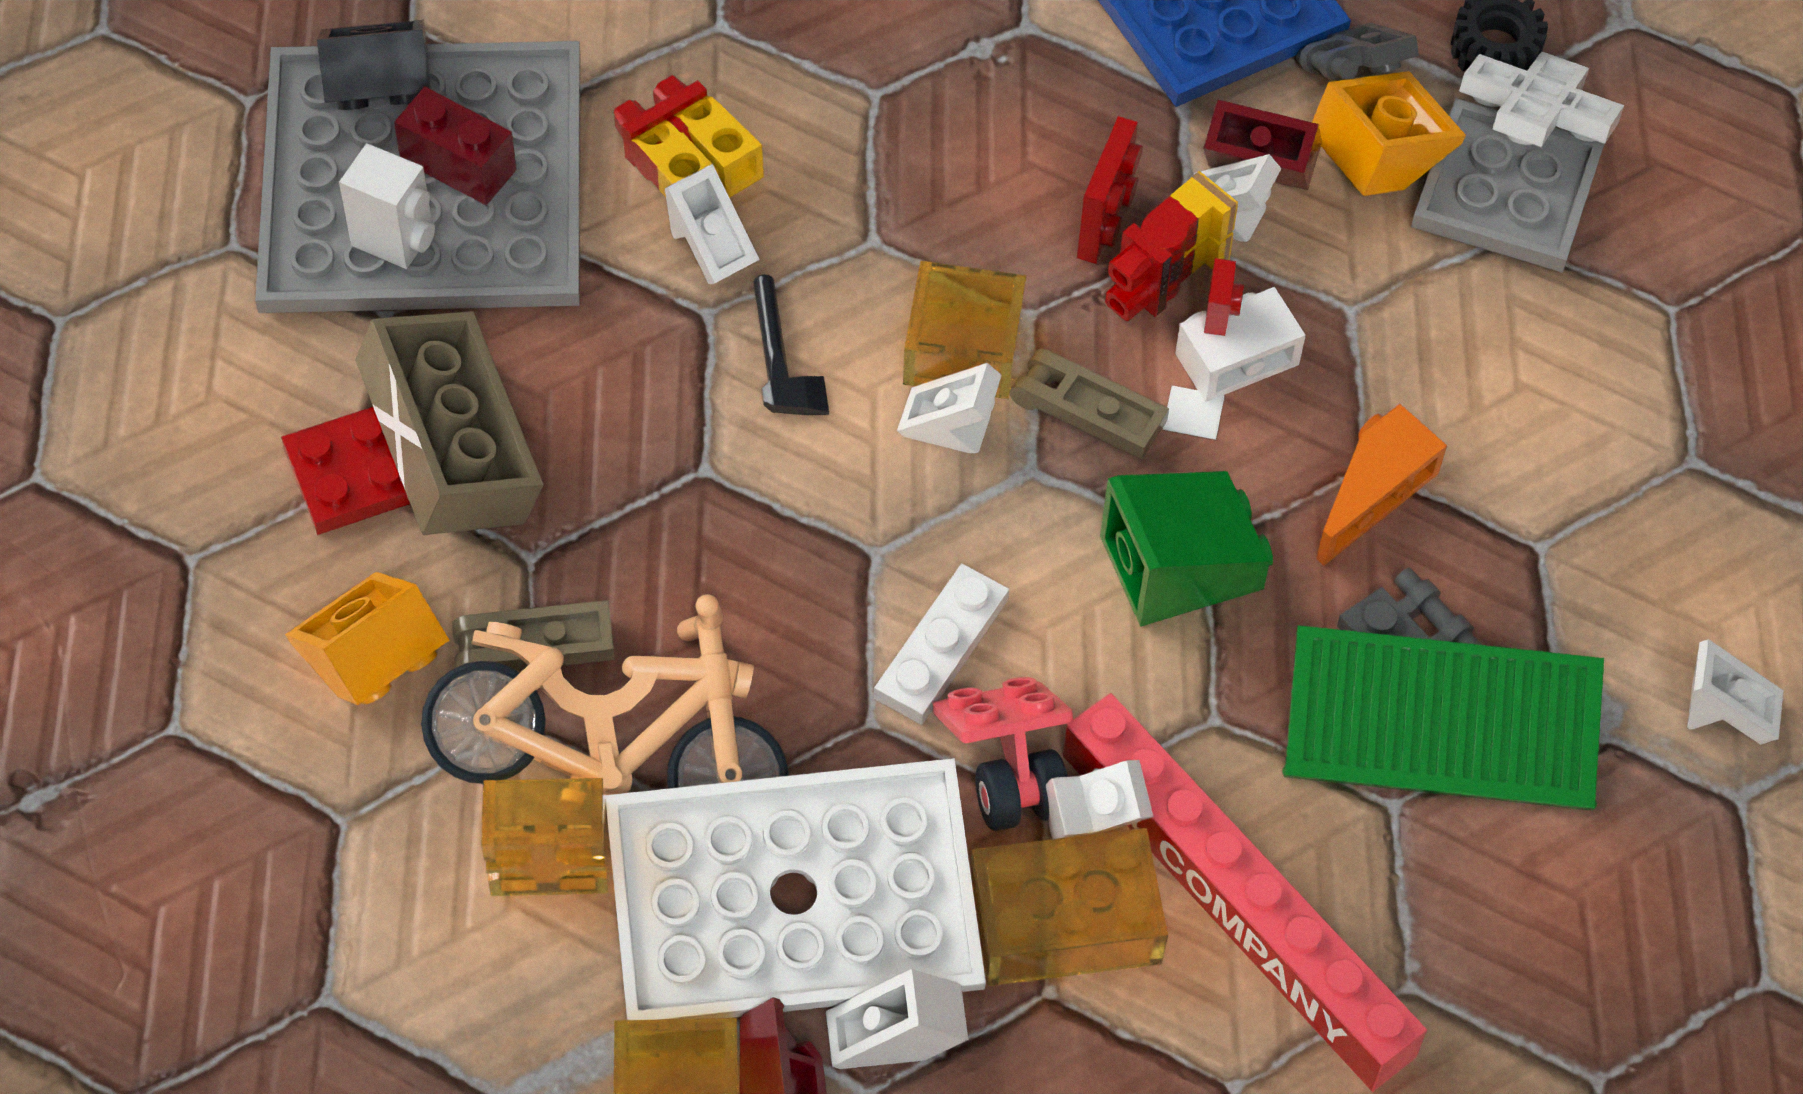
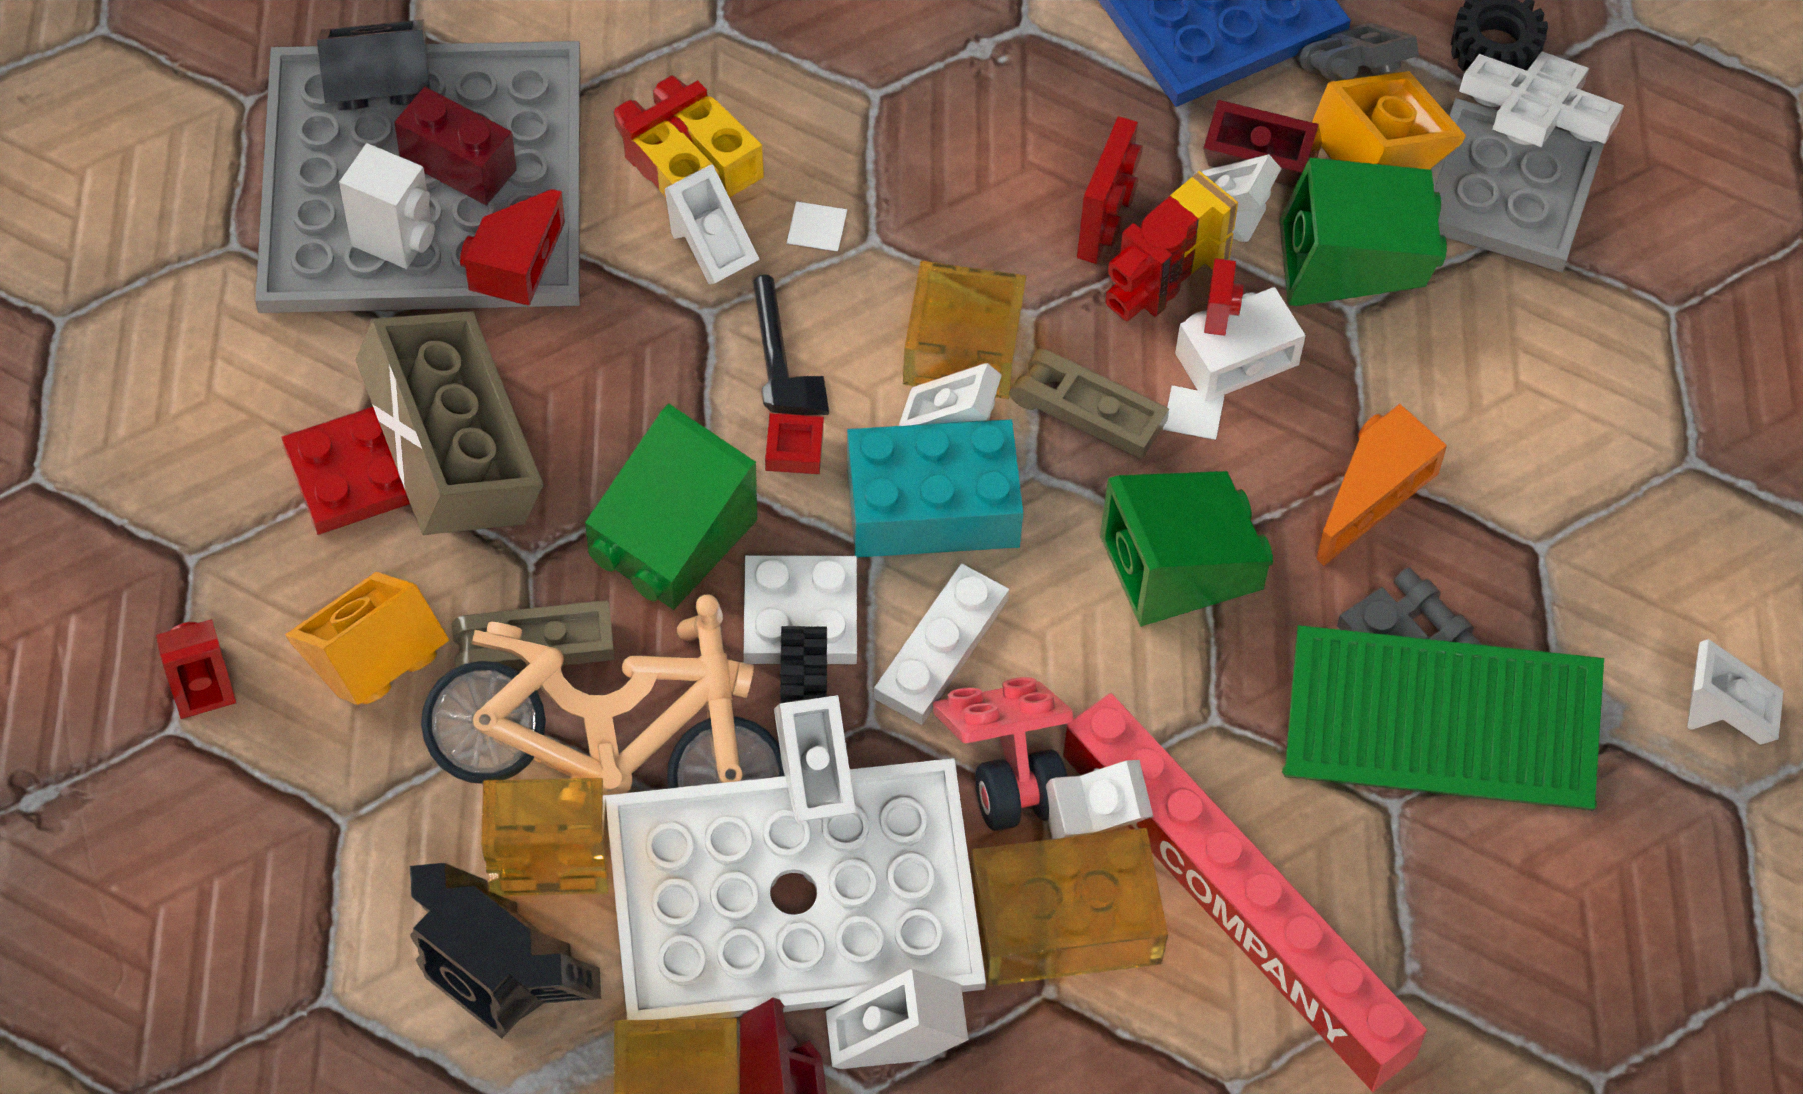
(195, 668): none -> red slope
(488, 953): none -> black slope
(514, 248): none -> red slope
(673, 508): none -> green slope
(794, 443): none -> red plate
(800, 594): none -> white plate
(803, 663): none -> black tyre
(815, 758): none -> white slope
(816, 226): none -> white sticker
(934, 488): none -> teal brick
(1359, 231): none -> green slope

